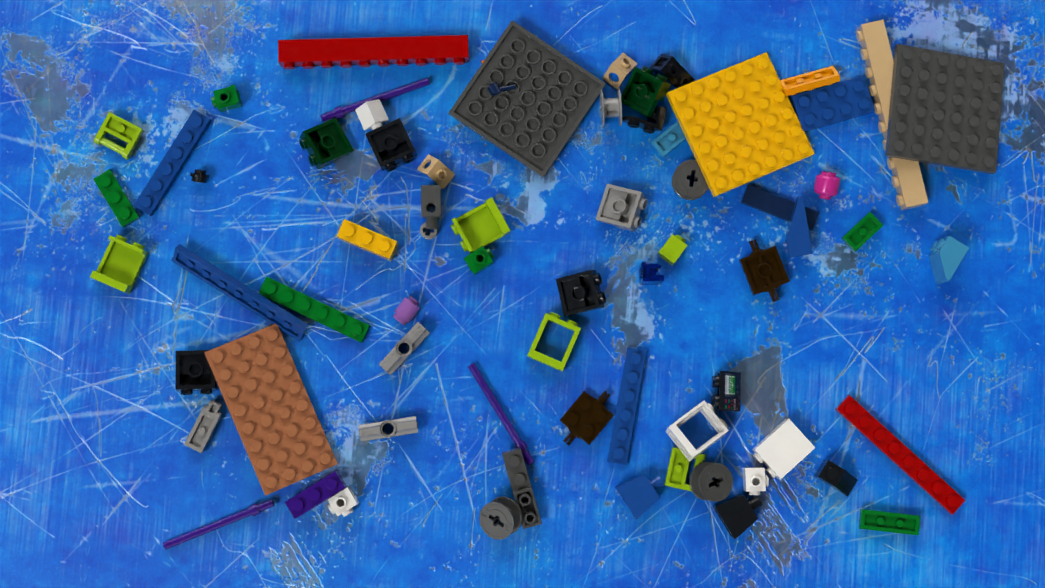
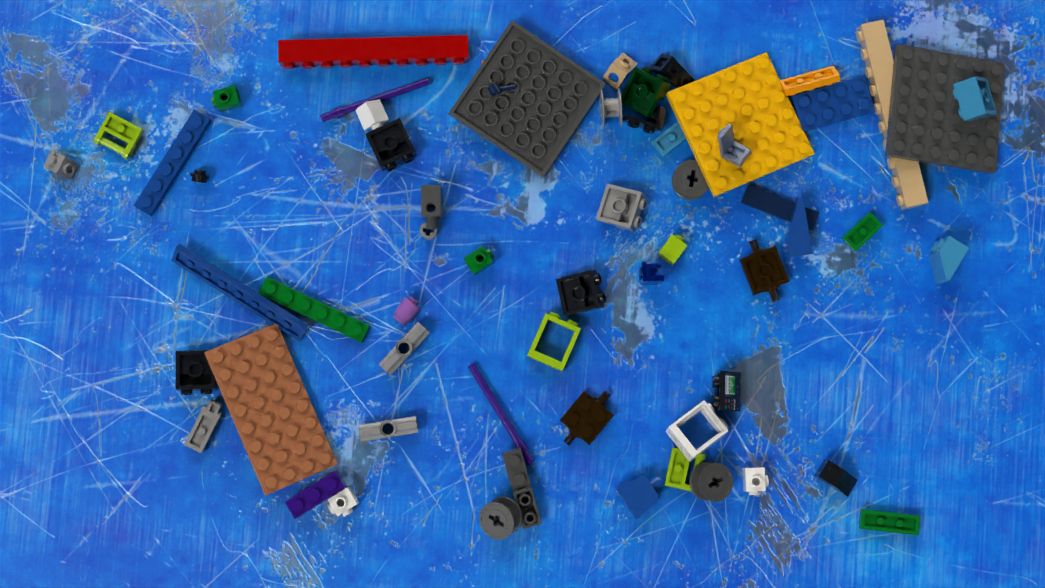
(60, 165): none -> light grey bracket
(116, 198): green plate -> none
(120, 264): lime panel -> none
(254, 509): dark purple bar -> none
(325, 143): dark green plate -> none
(367, 240): yellow brick -> none
(436, 171): tan bracket -> none
(480, 226): lime panel -> none
(626, 406): blue plate -> none
(730, 149): none -> sand blue bracket
(737, 513): black torso -> none
(782, 449): white brick -> none
(826, 185): dark pink head -> none
(900, 454): red plate -> none
(974, 99): none -> dark azure slope

